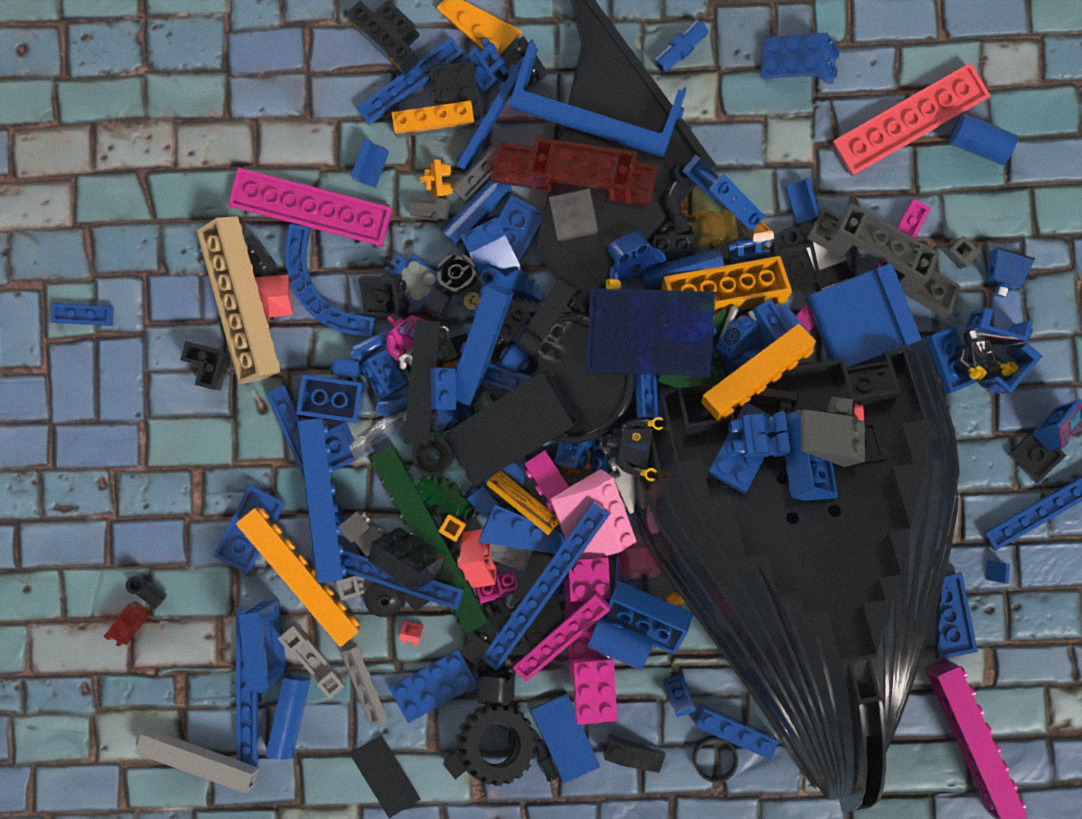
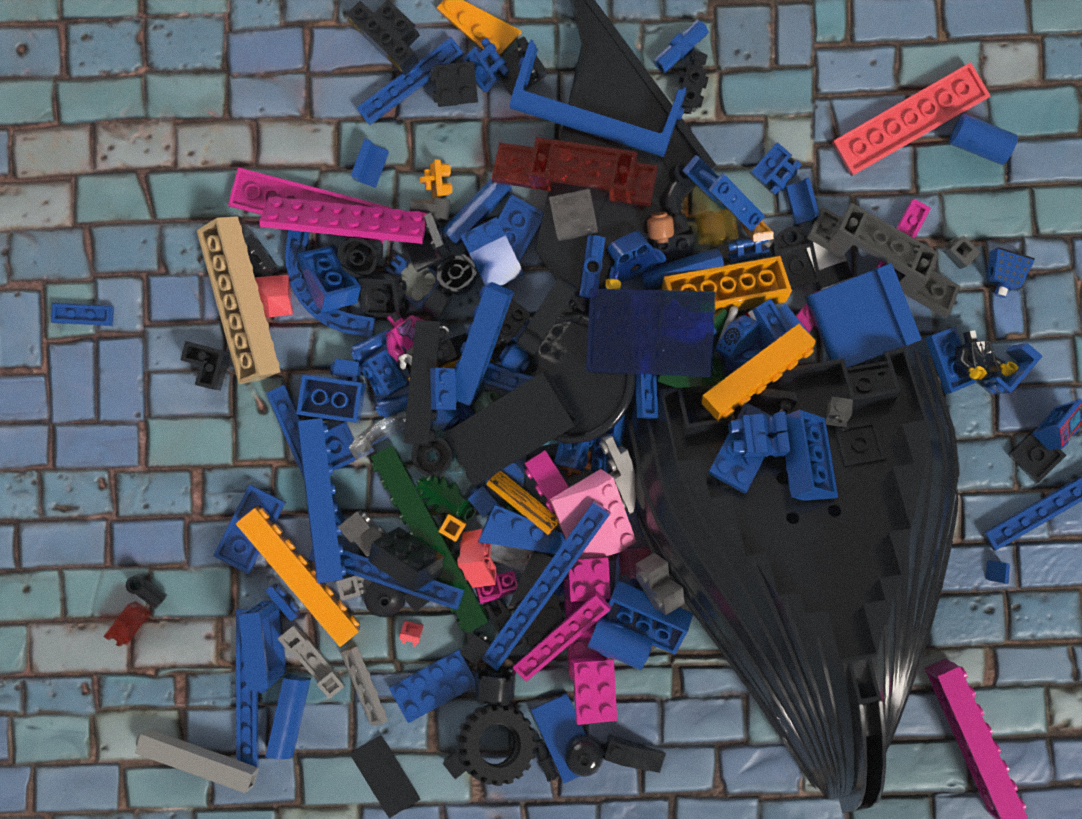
(278, 595): none -> blue plate
(327, 280): none -> blue slope
(344, 220): none -> dark pink plate
(353, 261): none -> black brick
(433, 119): light orange piece -> none
(433, 248): none -> black bracket
(471, 300): light yellow tile -> none
(476, 174): dark grey plate -> none
(486, 123): blue plate -> none
(514, 282): blue plant -> none
(584, 755): none -> black cylinder
(593, 253): none -> blue piece
(631, 445): black torso -> none
(655, 581): none -> flat silver brick
(660, 227): none -> nougat head
(679, 695): blue slope -> none
(694, 86): none -> black brick
(726, 776): black tyre -> none
(735, 731): blue brick -> none
(771, 164): none -> blue plate
(800, 56): blue bracket -> none
(833, 437): dark grey slope -> none
(858, 412): coral plate -> none
(954, 624): blue wing -> none
(980, 320): blue panel -> none

